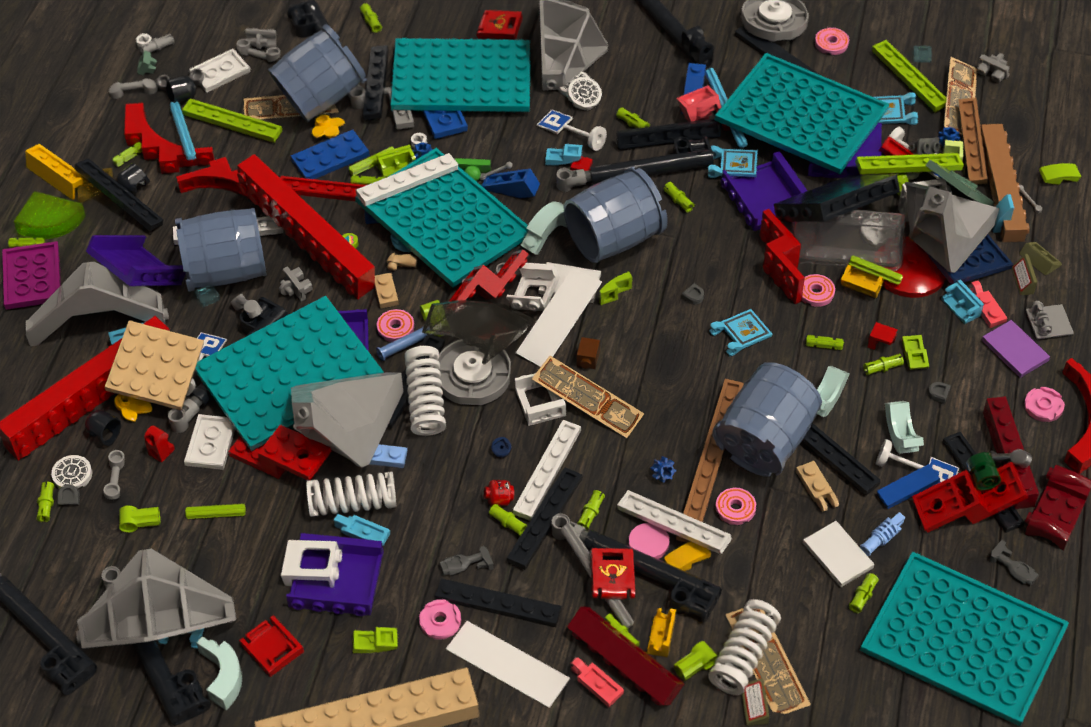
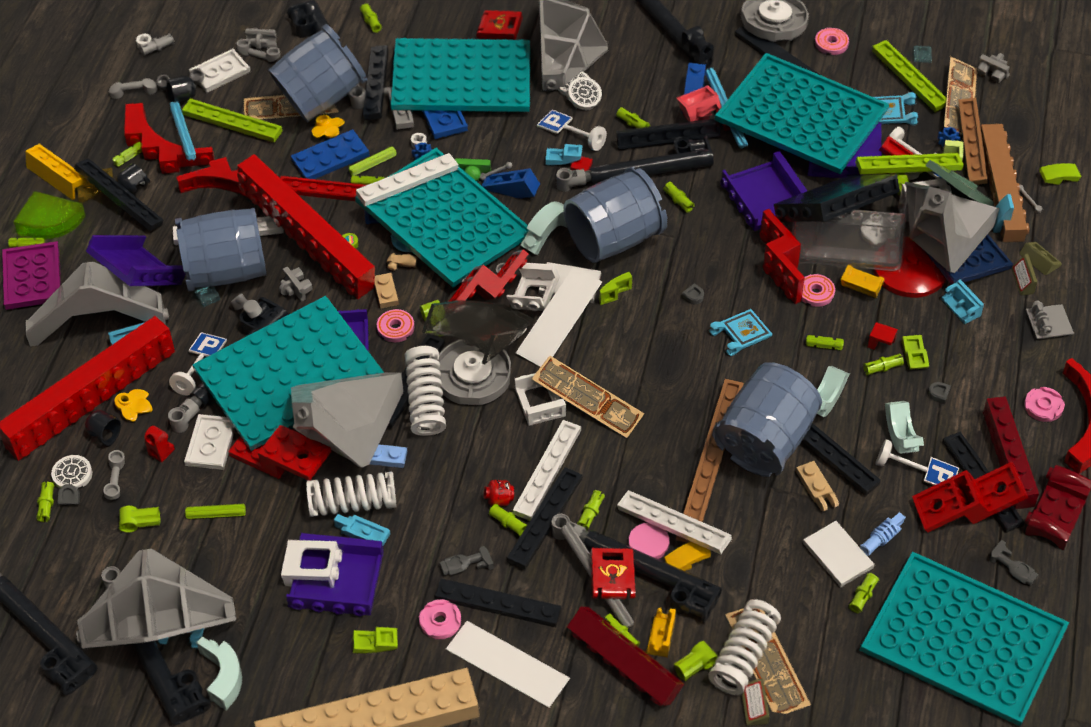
(146, 63): sand green tile -> none
(154, 365): tan plate -> none
(269, 643): red container -> none
(394, 160): lime hinge -> none
(400, 344): medium blue pin -> none
(501, 447): dark blue tile -> none
(588, 353): reddish brown brick -> none
(597, 682): coral plate -> none
(663, 469): blue gear -> none
(734, 162): medium azure flag -> none
(735, 496): bright pink tile -> none
(875, 270): lime axle -> none
(908, 486): blue tile -> none
(925, 146): dark grey hinge -> none
(983, 471): dark green wheel -> none
(991, 310): coral plate -> none
(1015, 348): medium lavender tile -> none
(1018, 457): flat silver bar -> none

